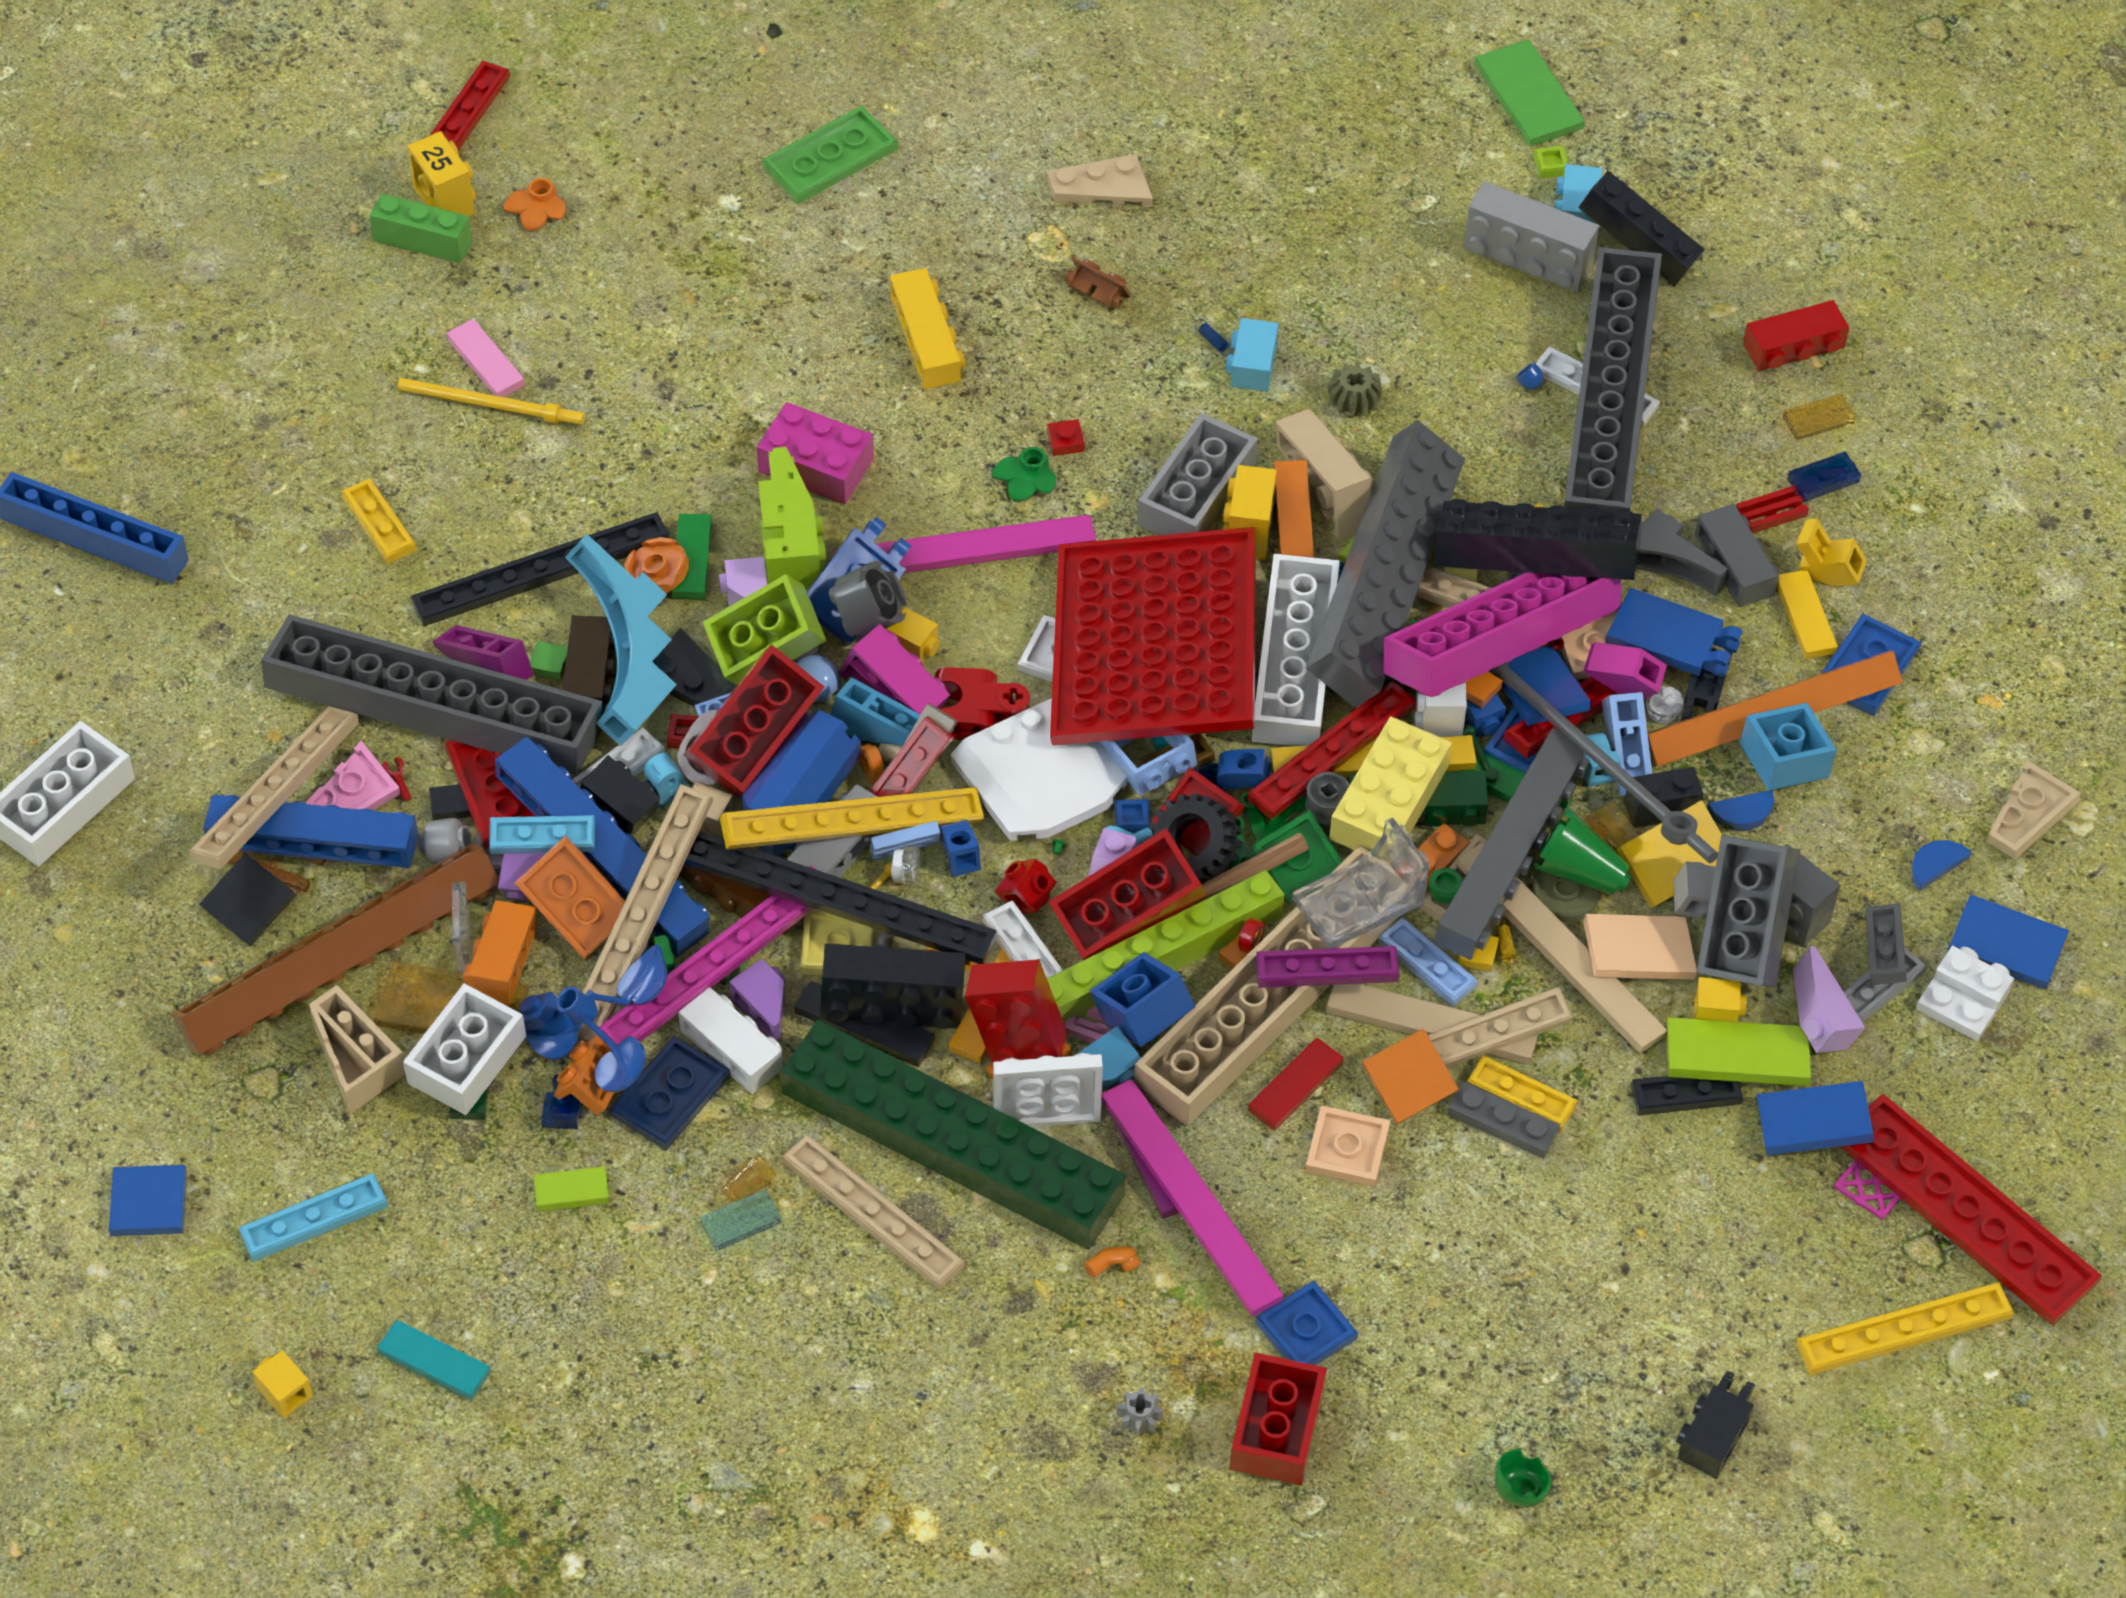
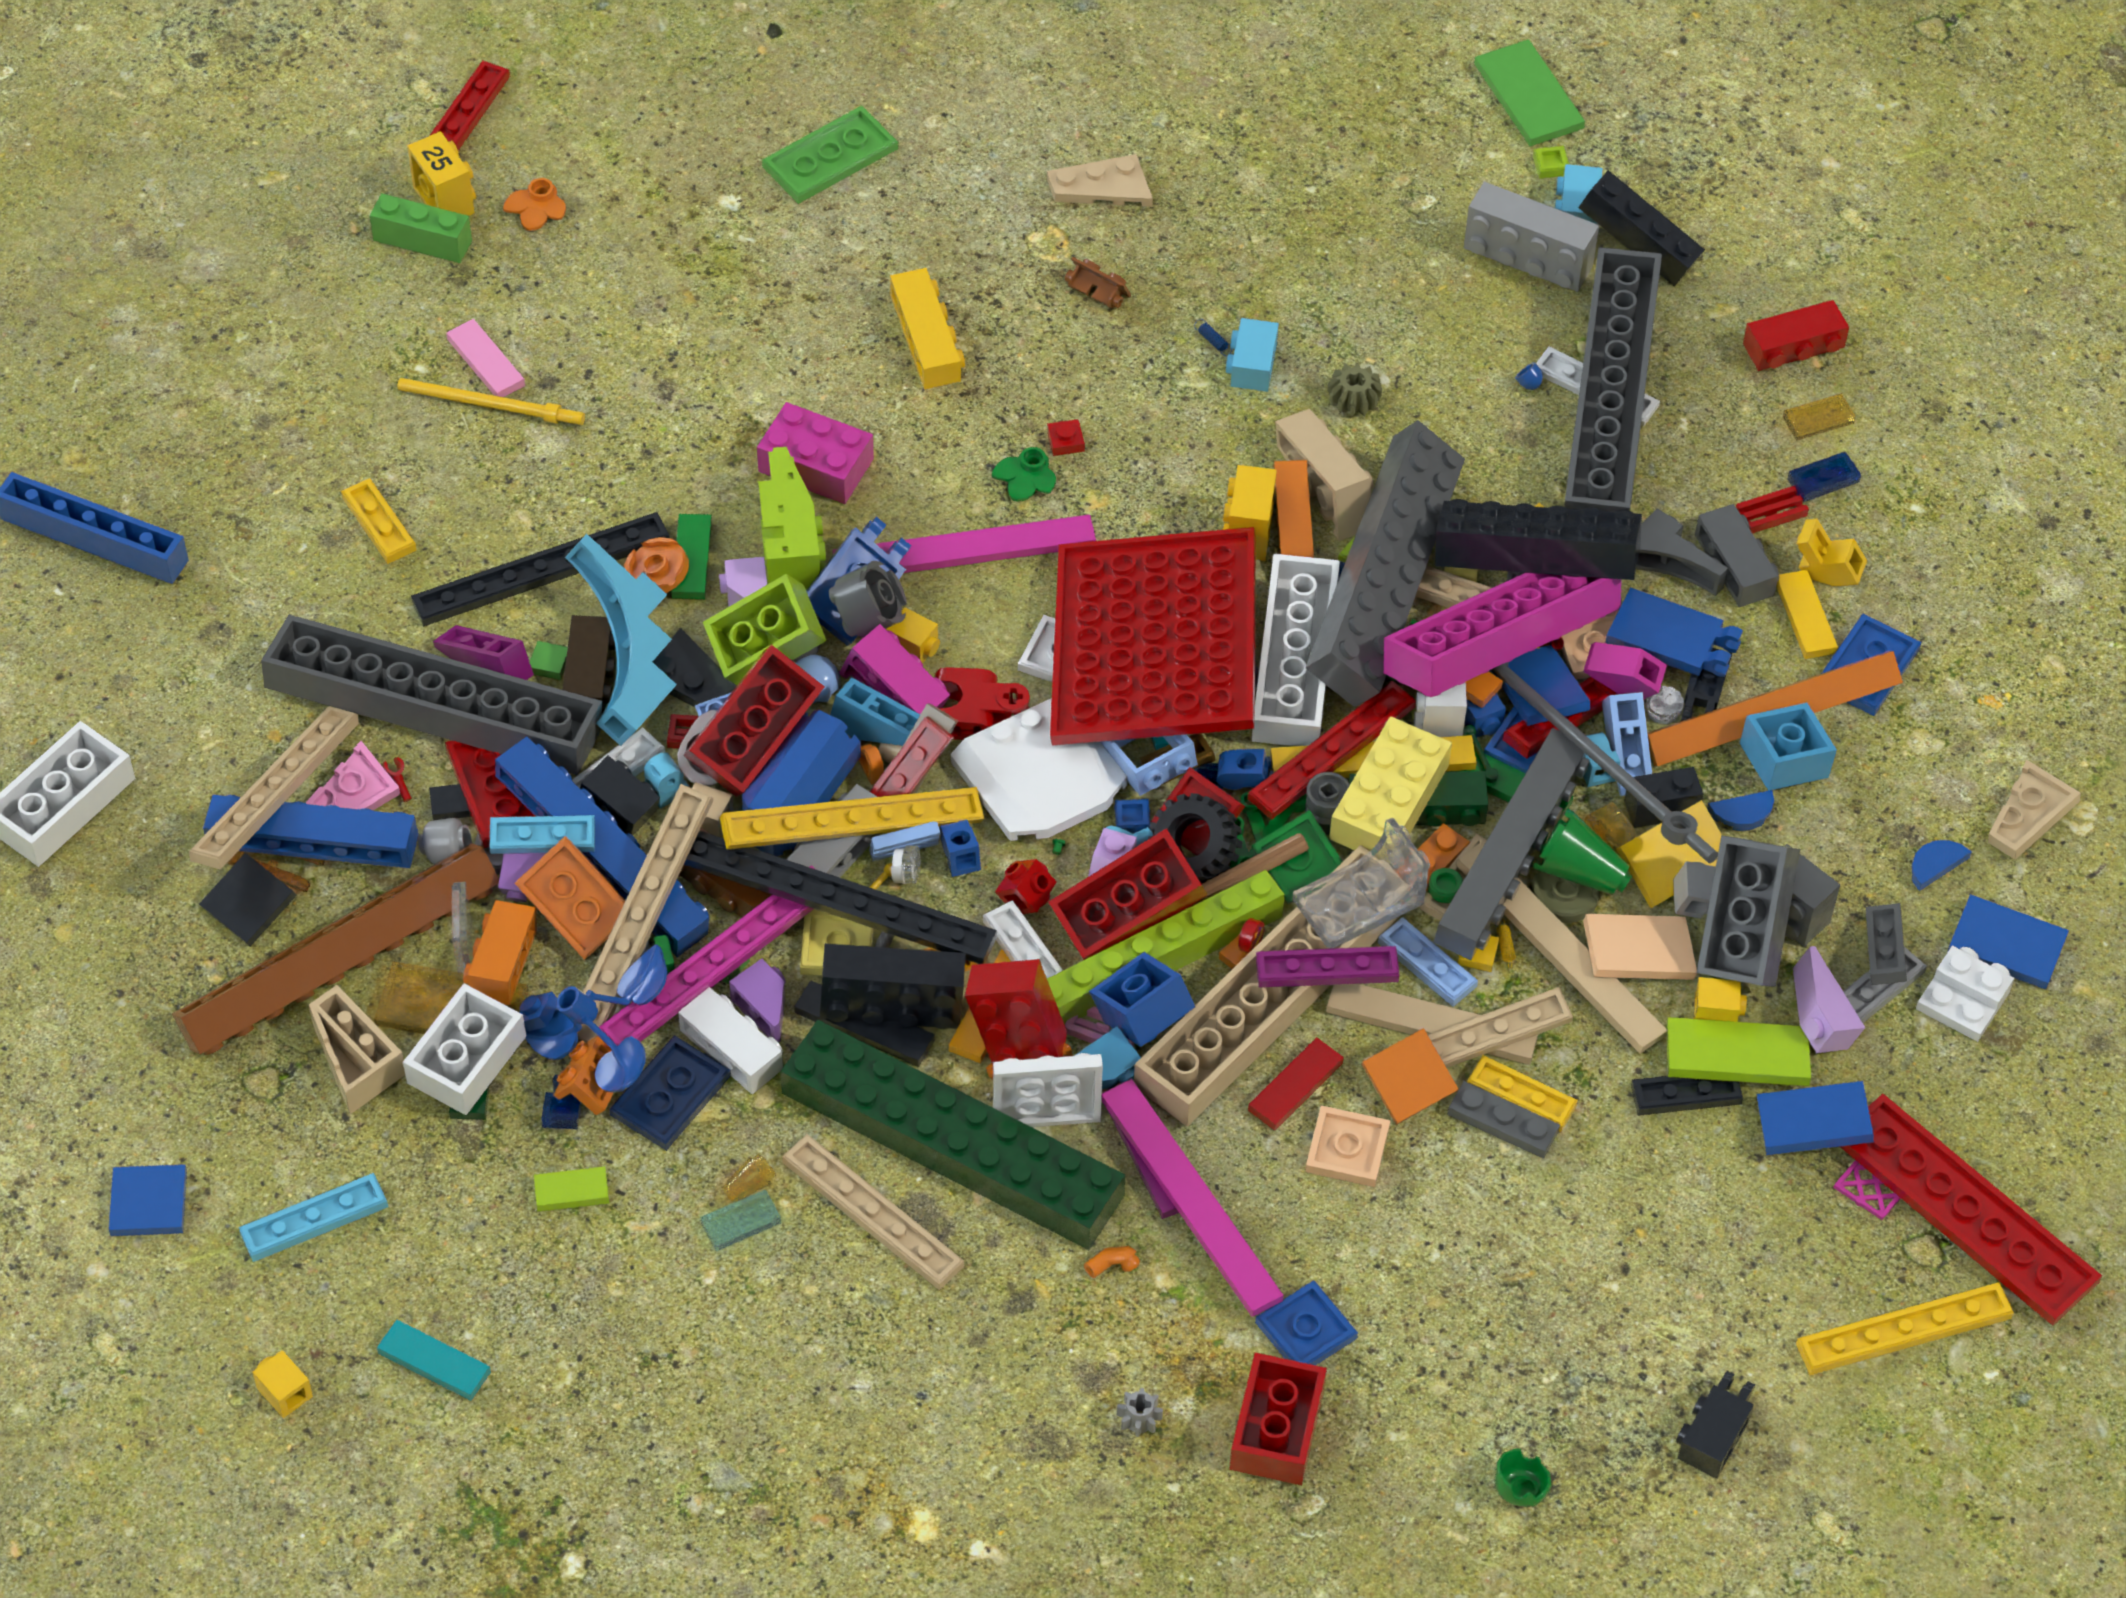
(1195, 478): light grey brick -> none

